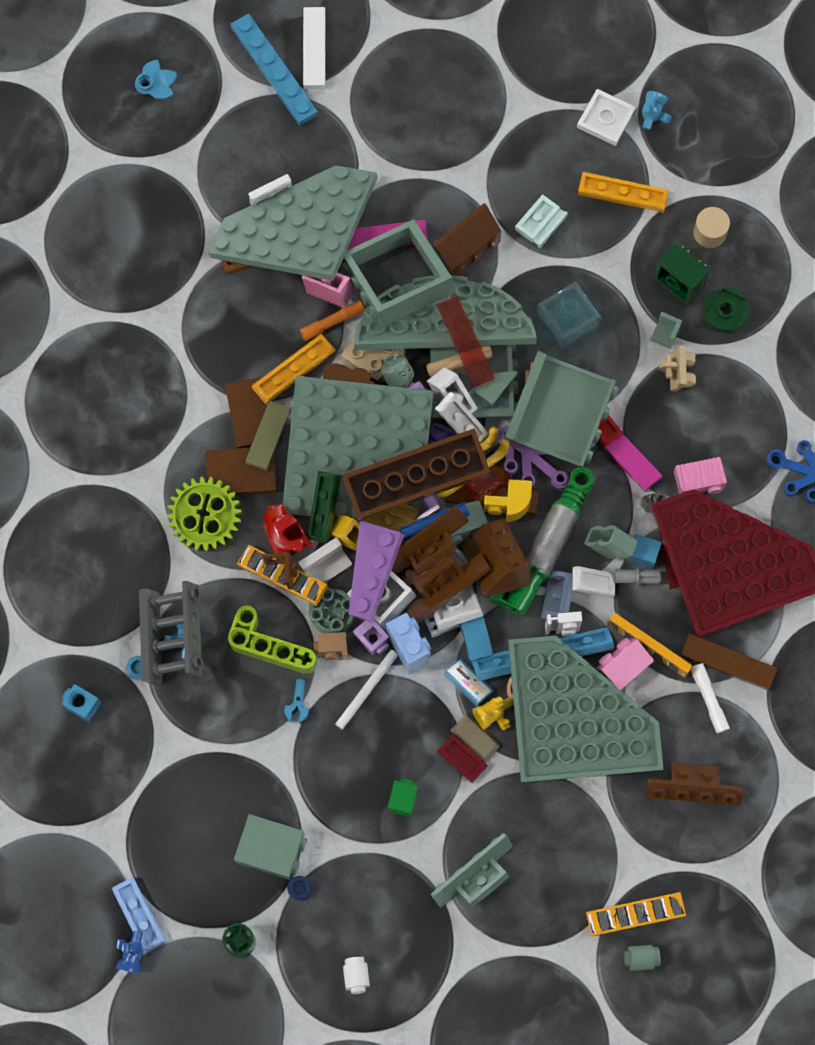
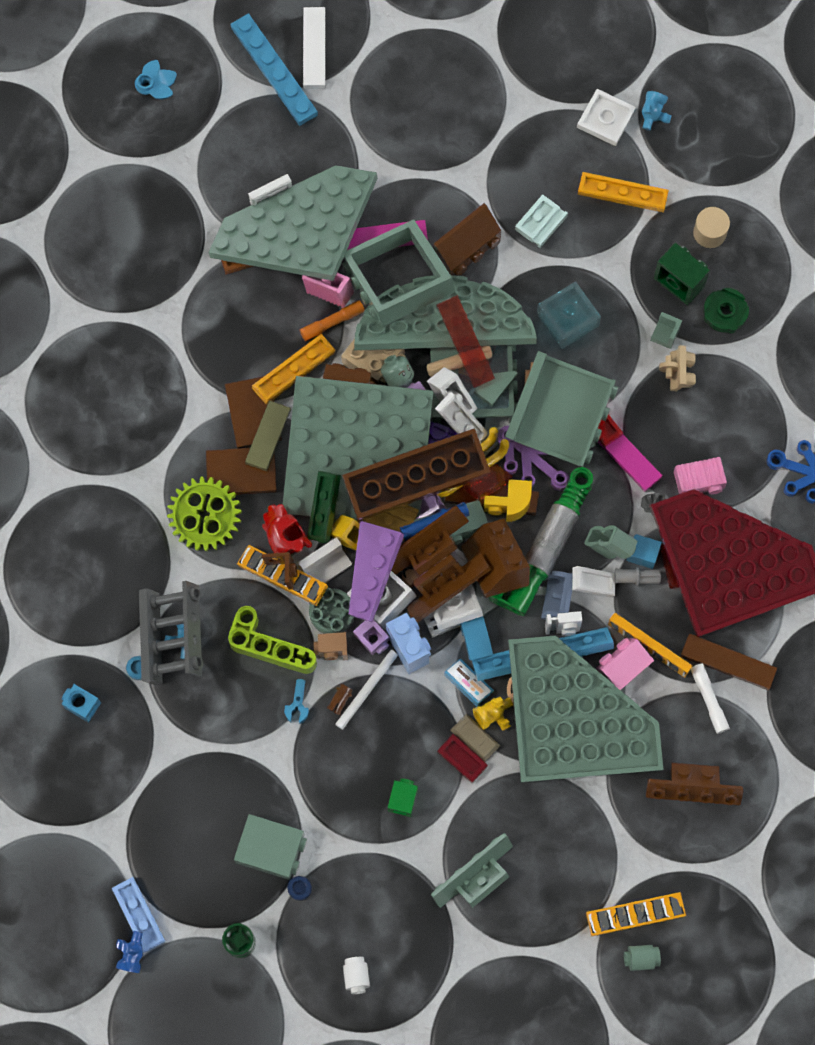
(340, 697): none -> reddish brown pin

